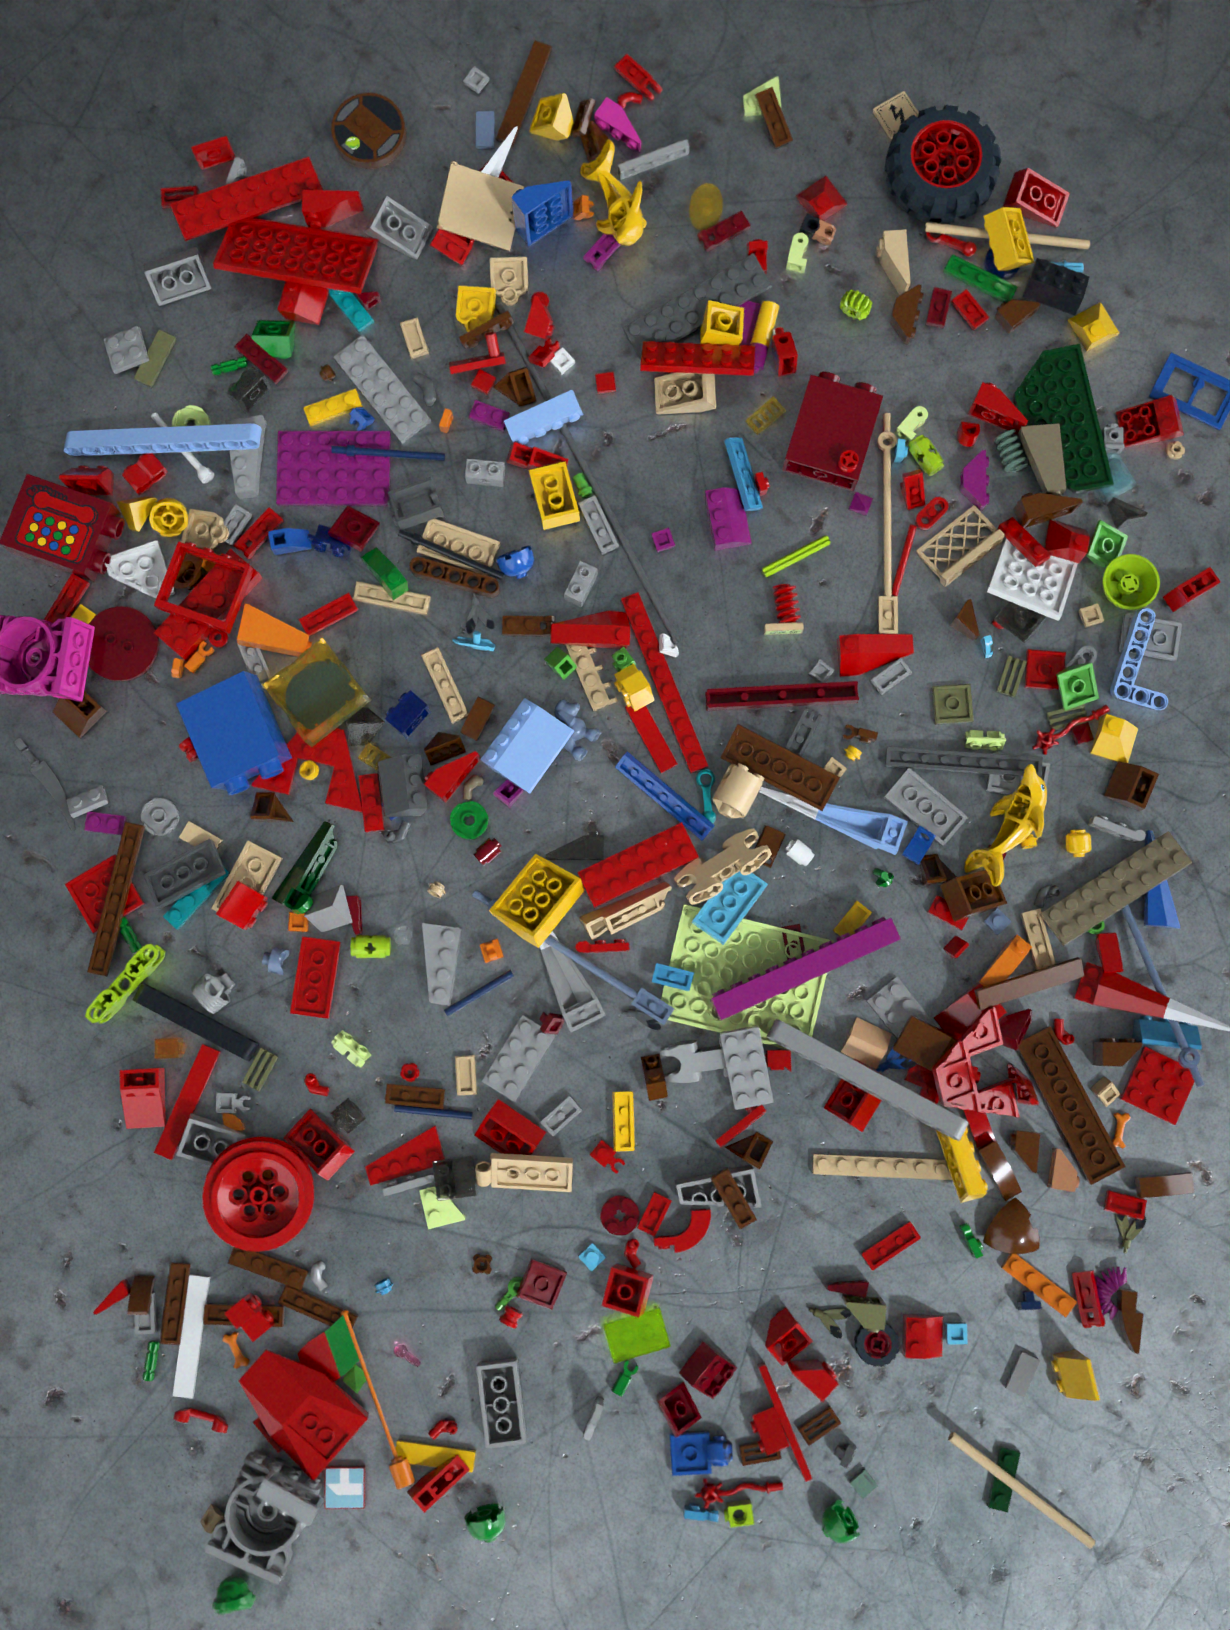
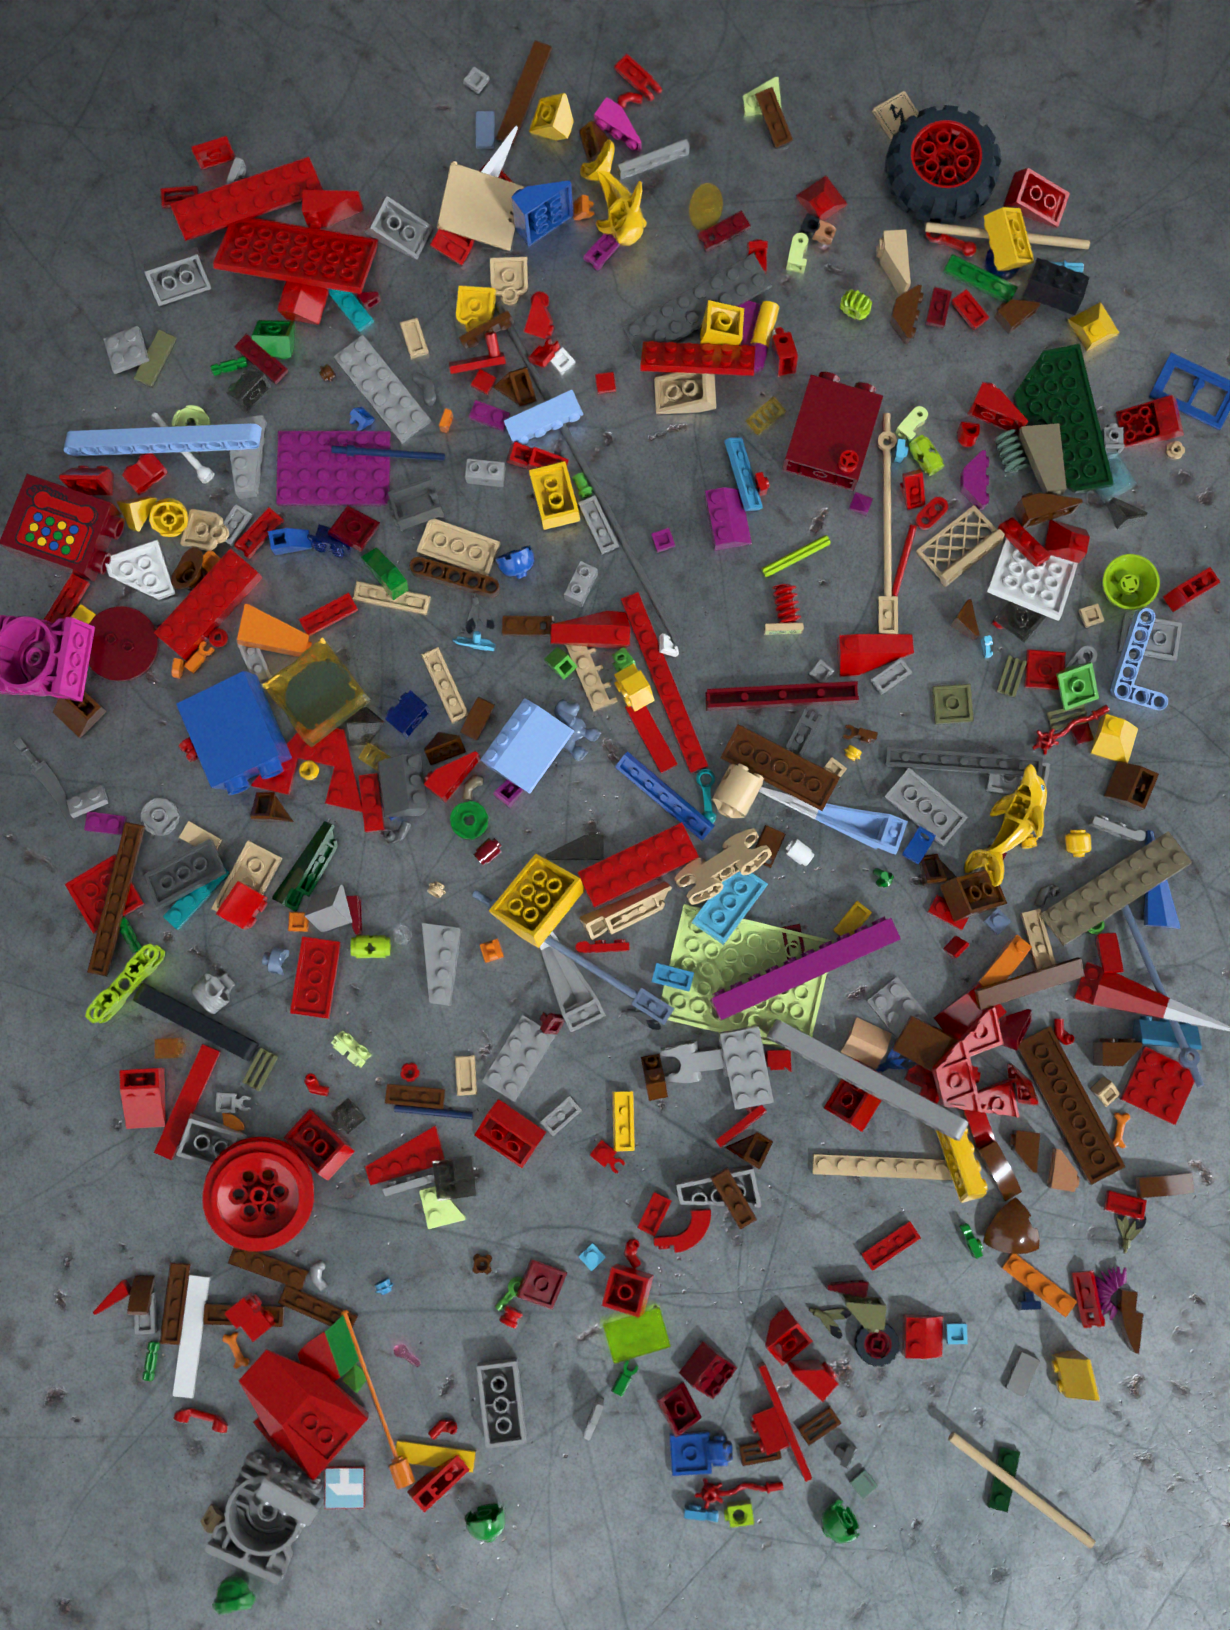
(181, 549): red window -> none
(303, 904): green tile -> none
(332, 407): yellow plate -> none
(368, 130): piece -> none
(417, 540): black bar -> none
(478, 993): dark blue bar -> none
(530, 1172): tan hinge -> none
(582, 117): reddish brown tile -> none
(613, 1224): dark red plate -> none
(993, 741): yellowish green hinge -> none
(1106, 544): bright green slope -> none

